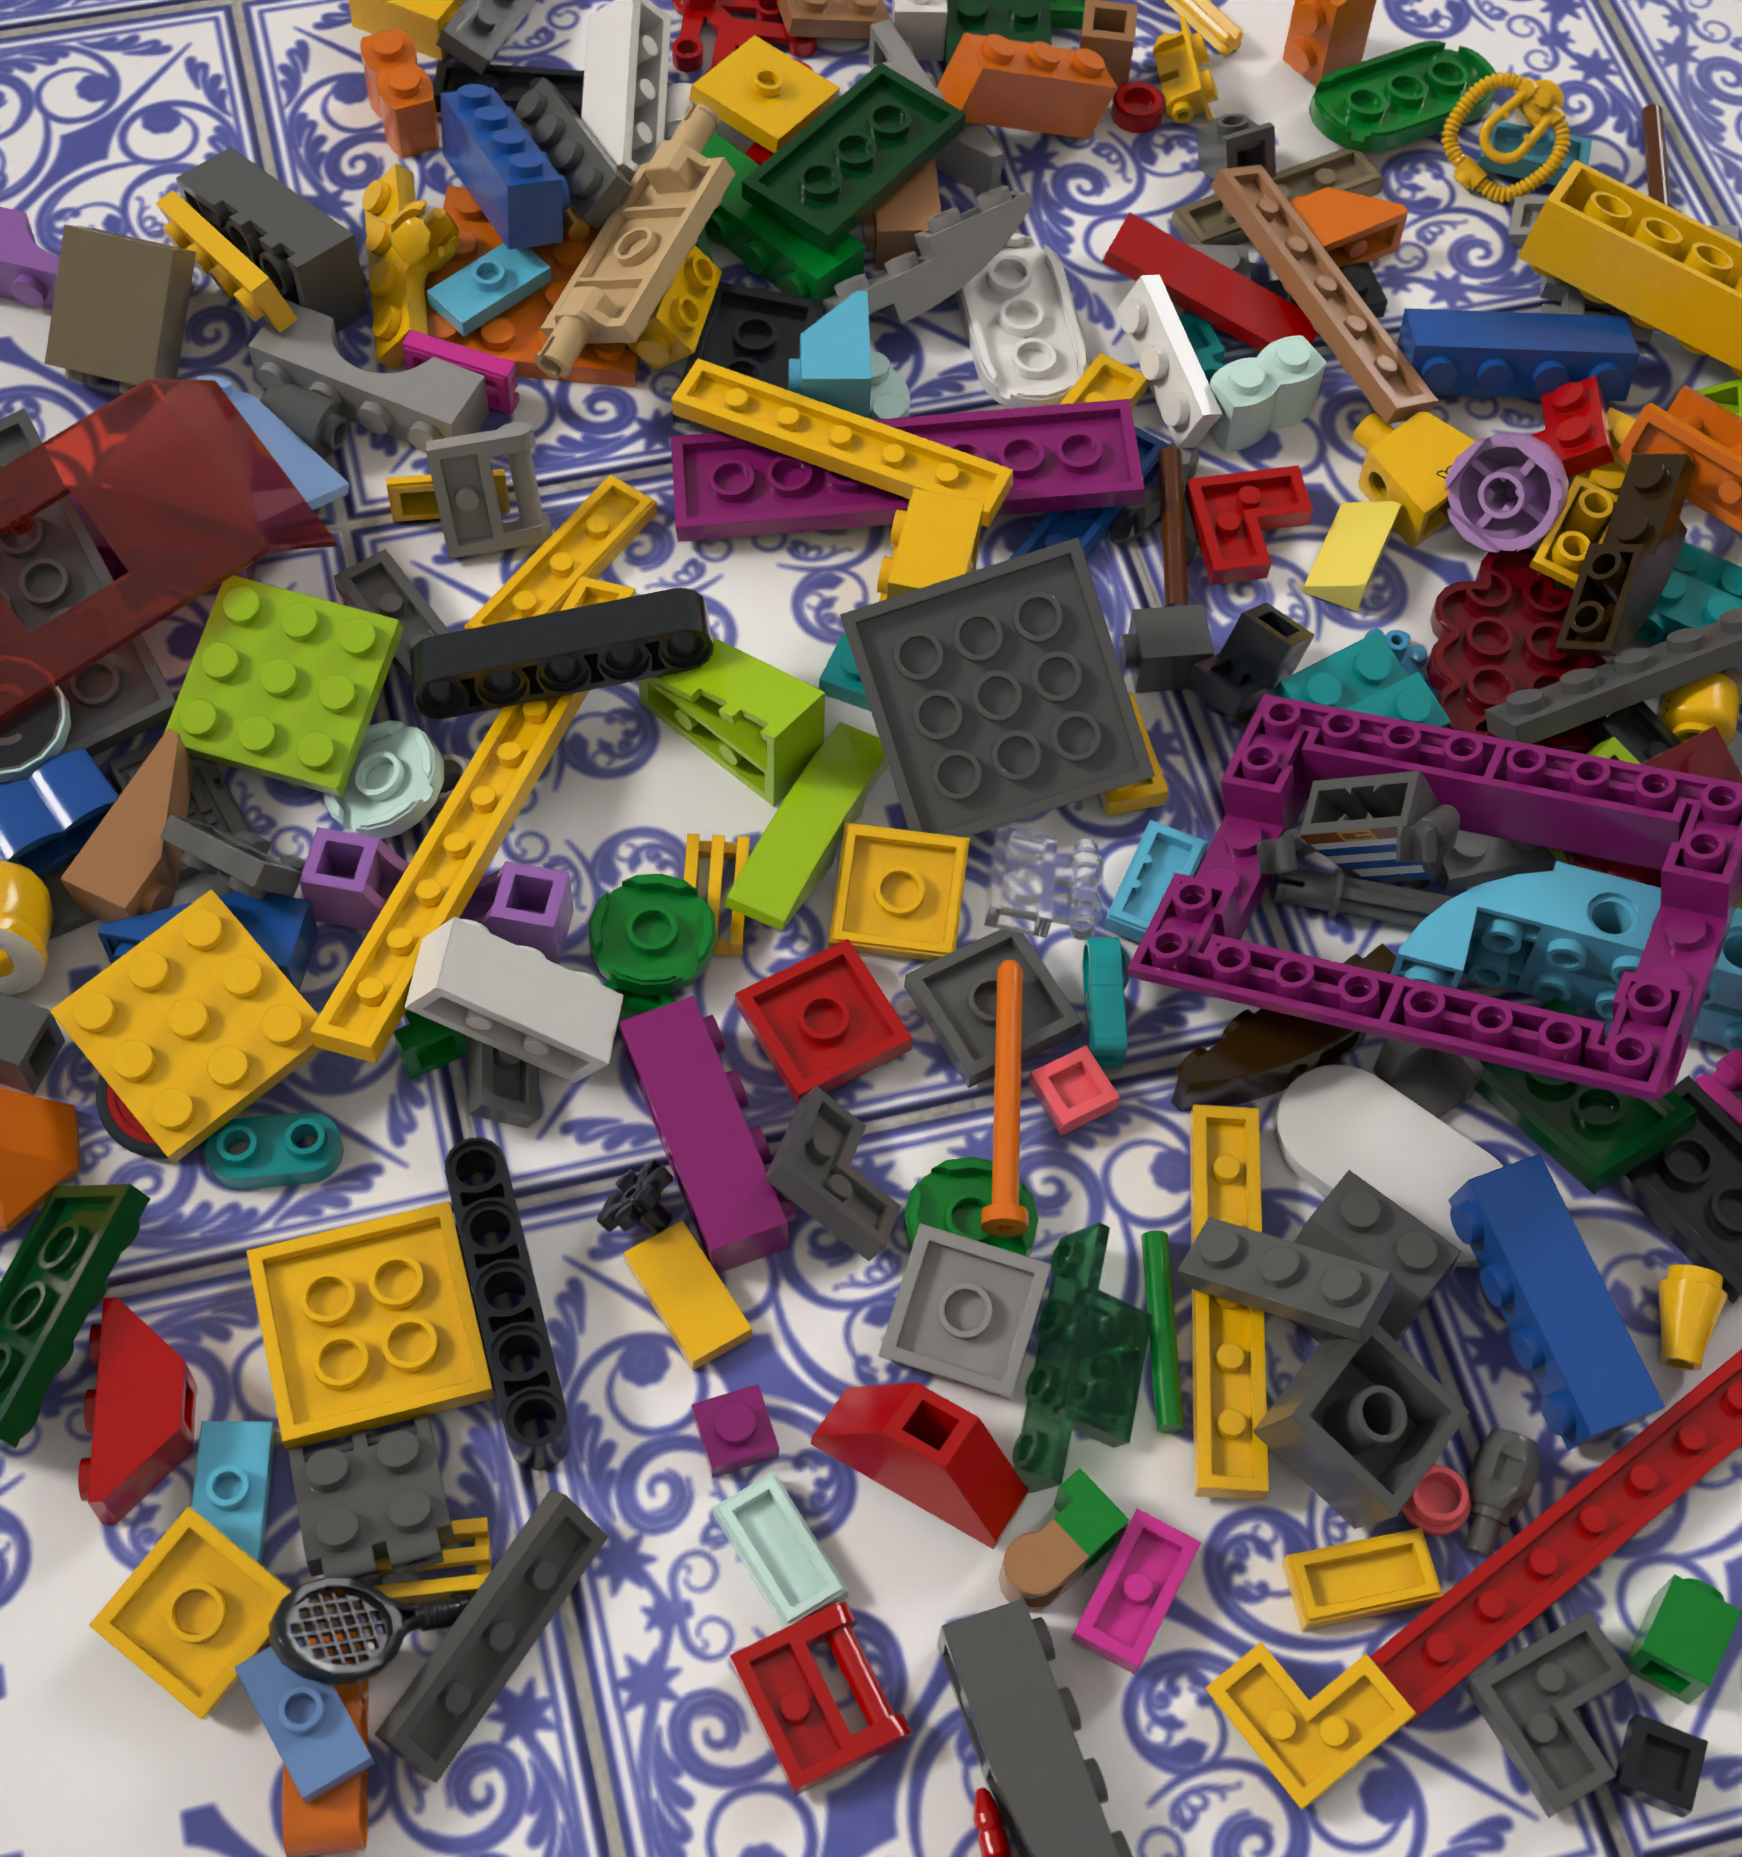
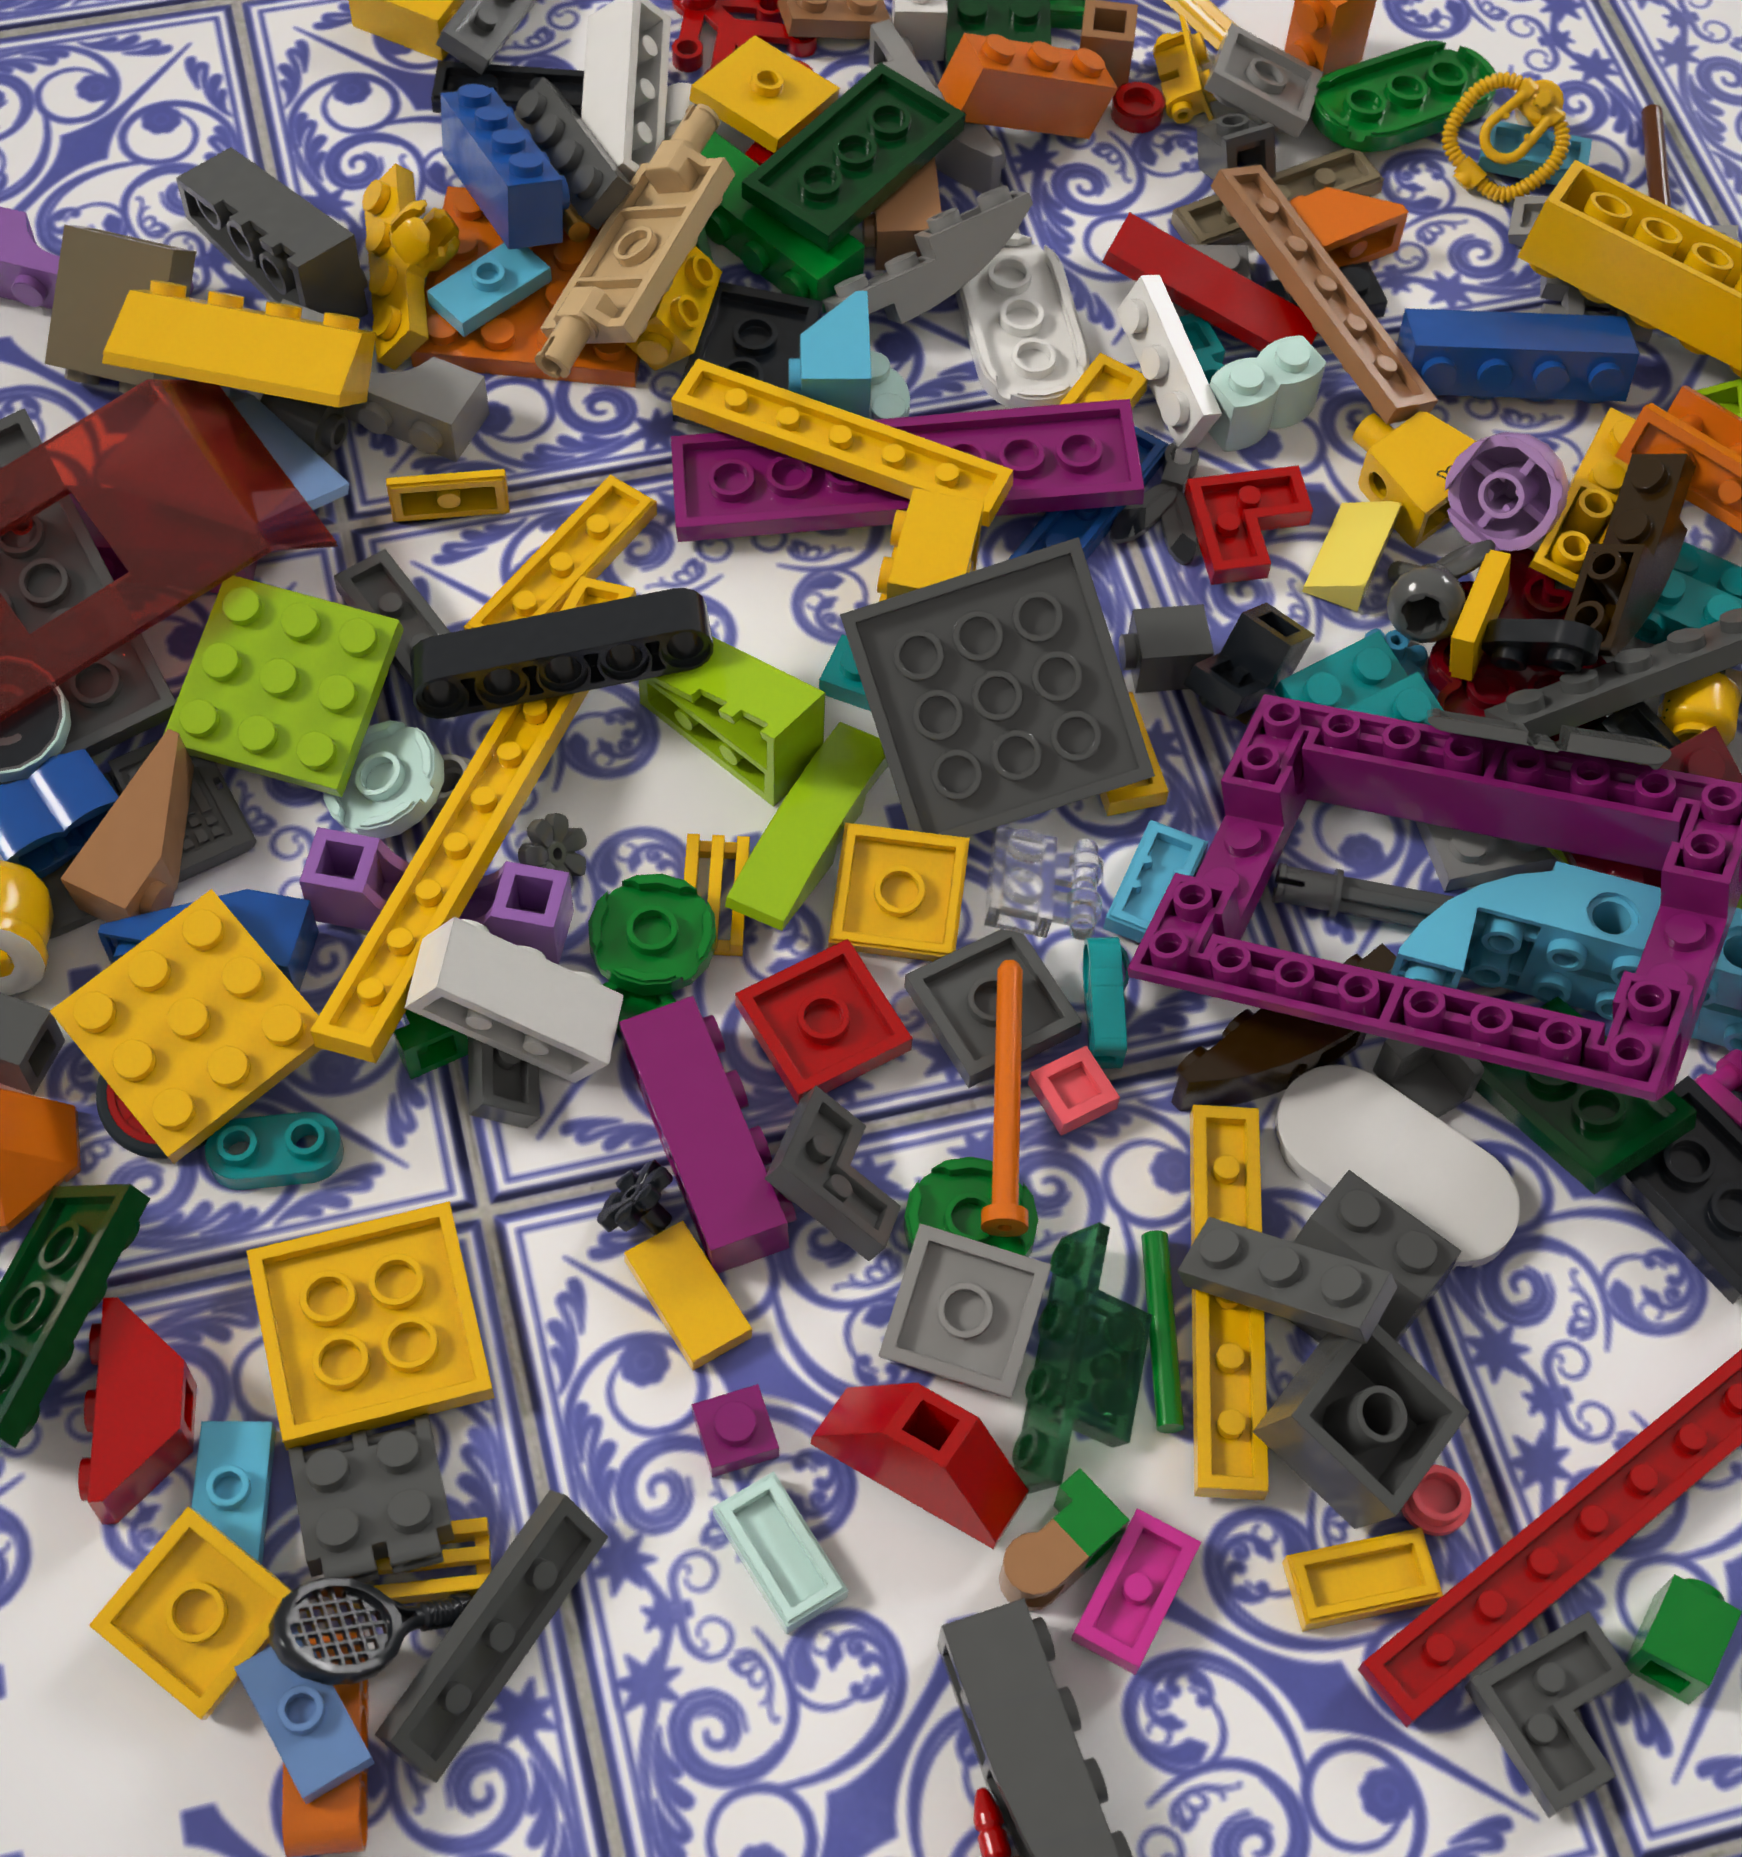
(224, 263): yellow plate -> none
(237, 856): dark grey plate -> none
(242, 346): none -> yellow slope
(400, 92): orange brick -> none
(469, 495): light grey plate -> none
(497, 371): dark pink tile -> none
(511, 1330): black beam -> none
(554, 846): none -> dark grey plant
(798, 1707): red plate -> none
(1173, 527): reddish brown bar -> none
(1263, 81): none -> light grey plate
(1313, 1740): yellow plate -> none
(1371, 829): dark grey torso -> none
(1429, 597): none -> dark grey piece
(1480, 607): none -> yellow tile
(1499, 1486): dark grey piece -> none
(1545, 642): none -> black plate
(1553, 1302): blue brick -> none
(1570, 739): none -> dark grey piece
(1577, 426): red plate -> none
(1660, 1765): black plate -> none
(1689, 1311): yellow cone -> none

